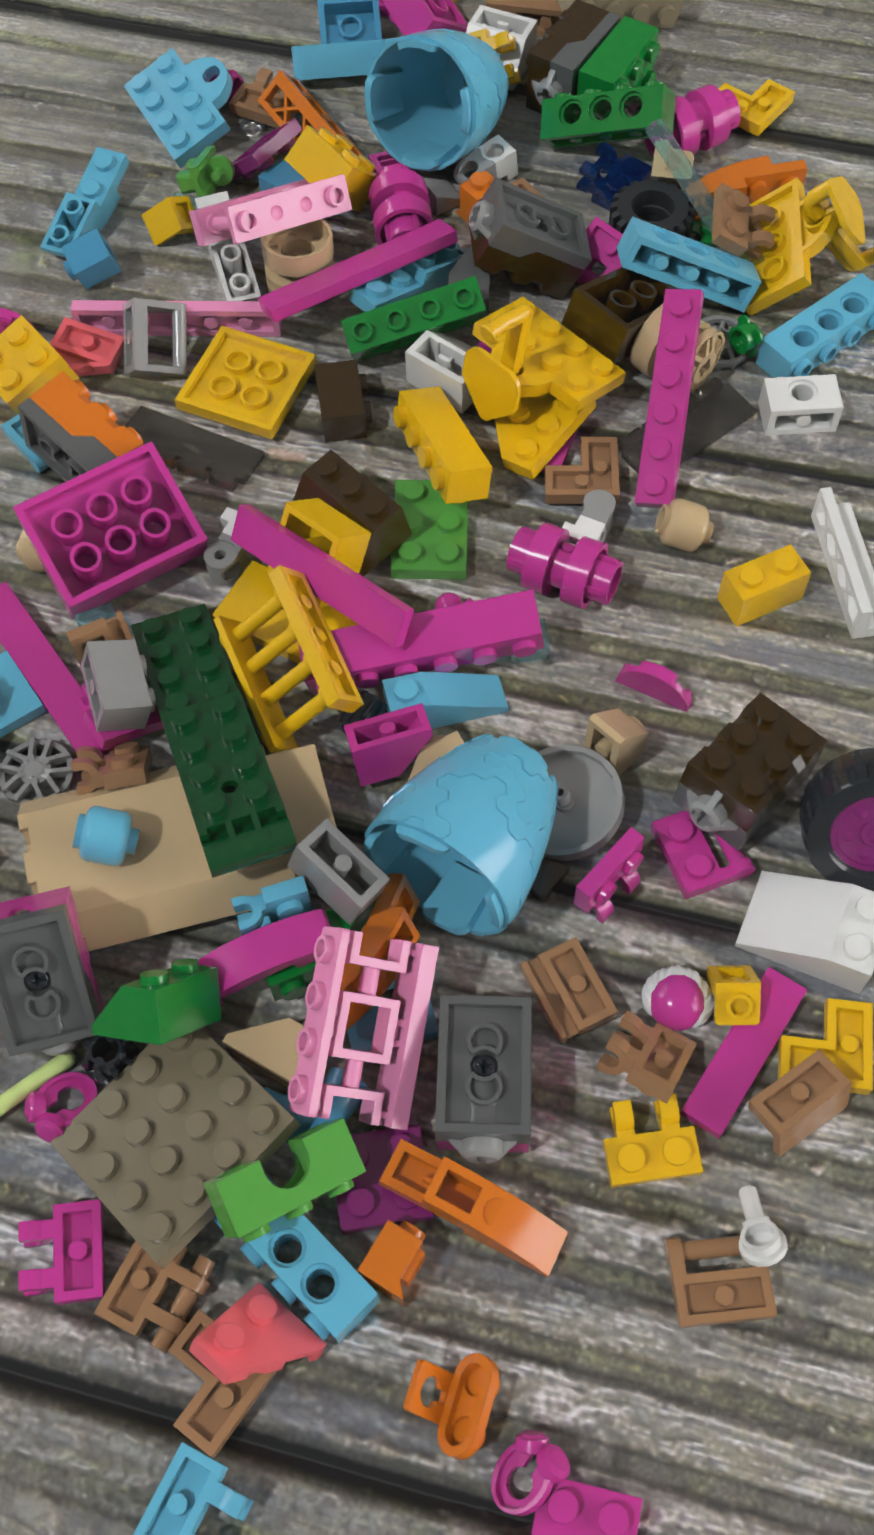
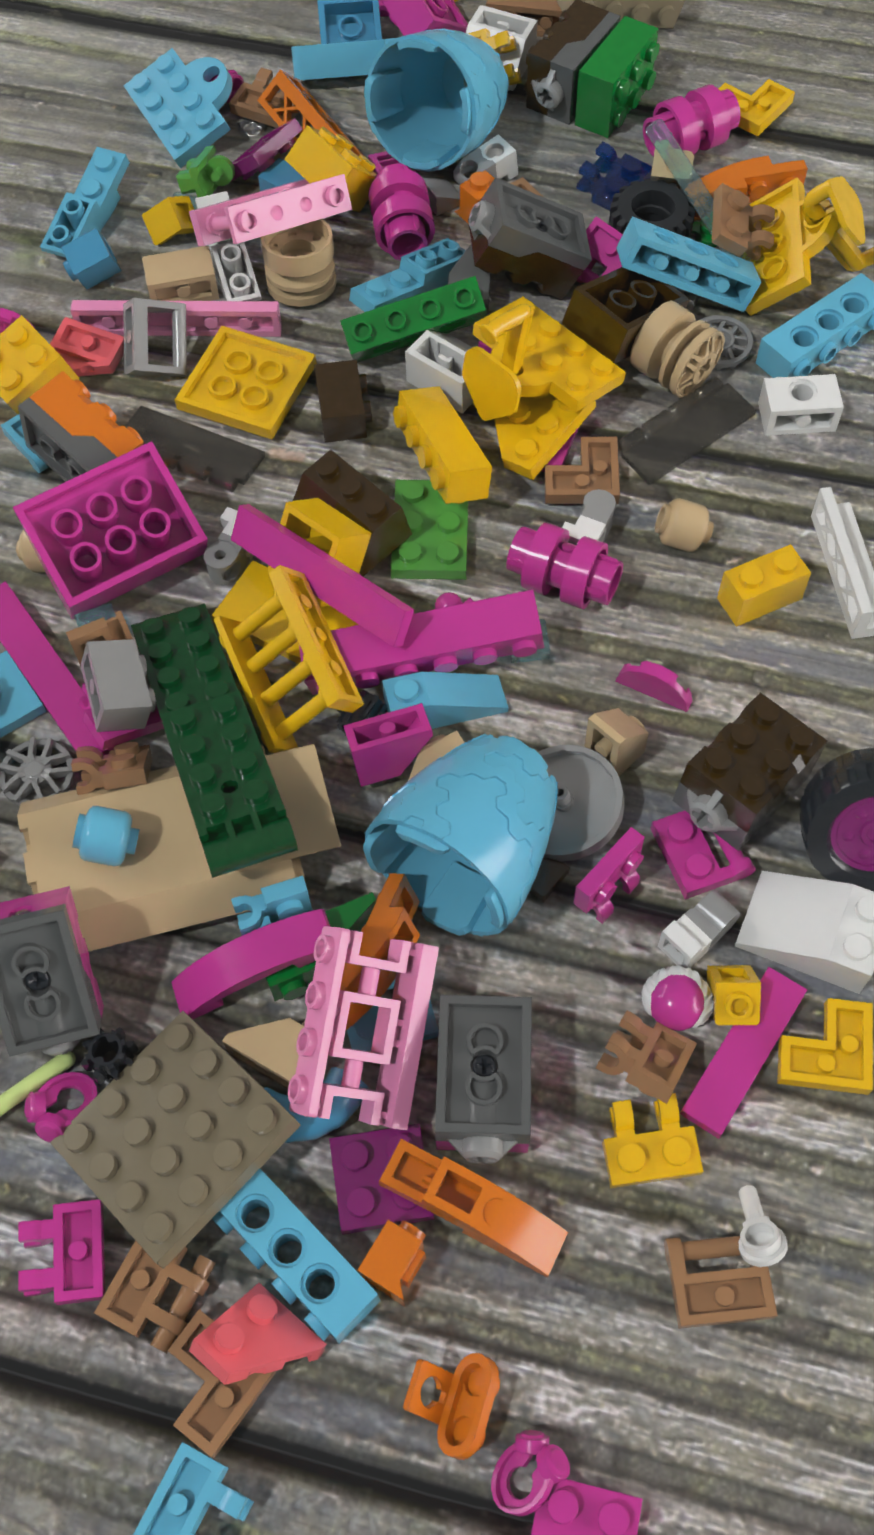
(163, 1004): green slope -> none
(181, 275): none -> tan panel
(323, 1164): bright green arch -> none
(338, 871): light grey brick -> none
(357, 270): dark pink tile -> none
(560, 112): green brick -> none
(568, 990): medium nougat plate -> none
(669, 397): dark pink plate -> none
(698, 930): none -> leg
(745, 337): green plate -> none
(801, 1101): medium nougat panel -> none

